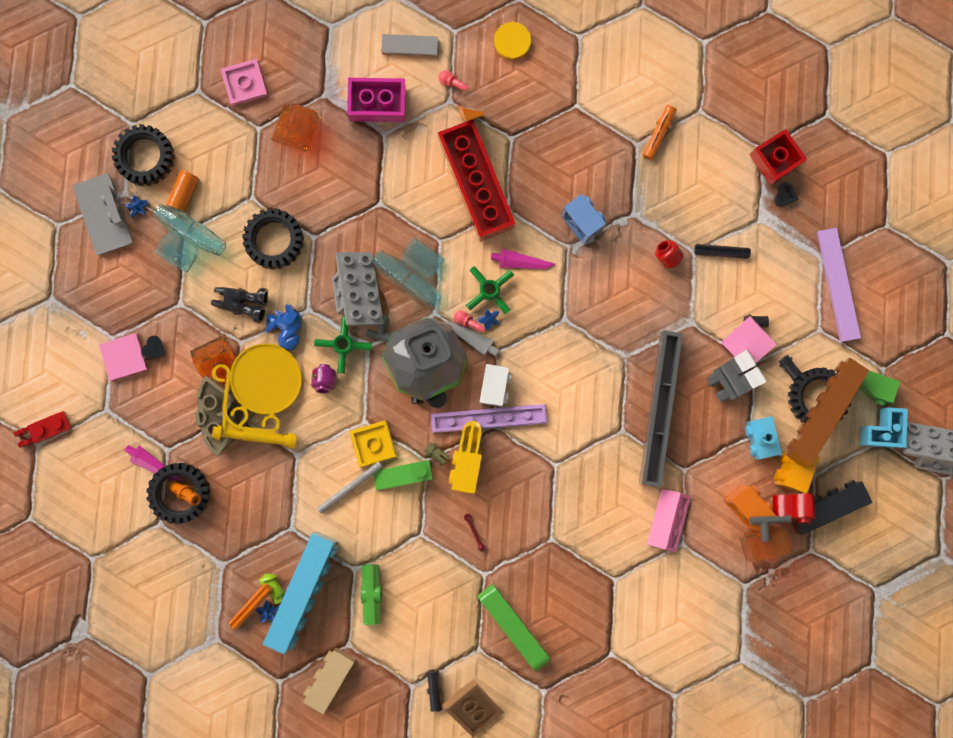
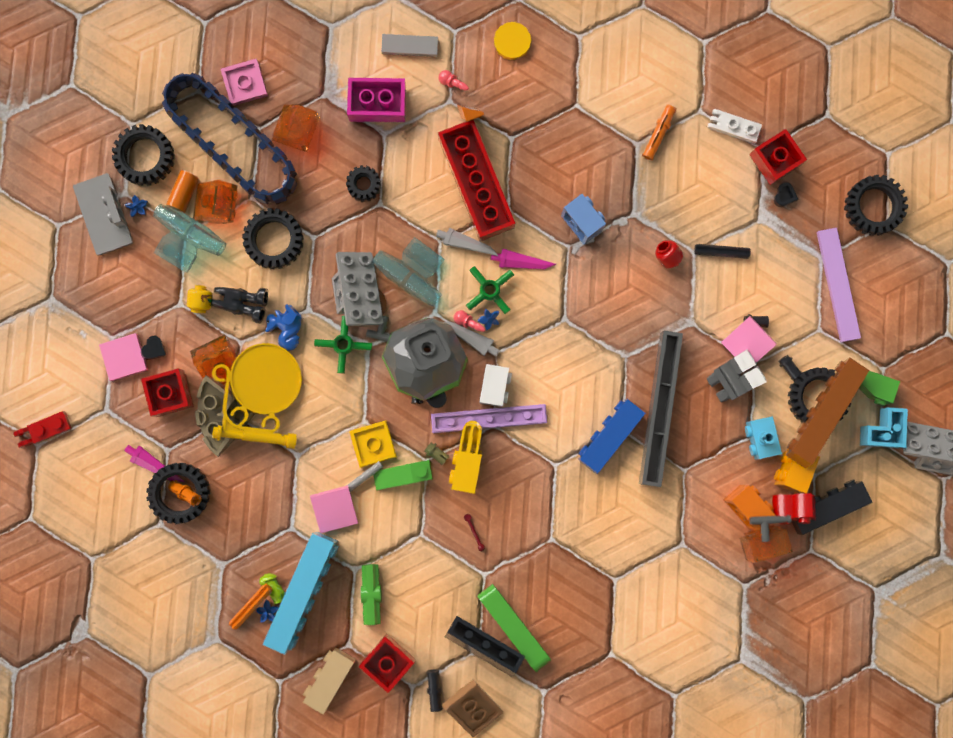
(167, 392): none -> red brick
(196, 81): none -> dark blue piece
(199, 299): none -> yellow head
(215, 202): none -> clear orange slope
(323, 379): magenta head -> none
(334, 509): none -> bright pink tile
(367, 194): none -> black tyre
(387, 663): none -> red brick
(460, 240): none -> light grey bar
(484, 646): none -> black brick
(611, 435): none -> blue brick
(669, 520): bright pink panel -> none
(734, 126): none -> white hinge
(893, 192): none -> black tyre

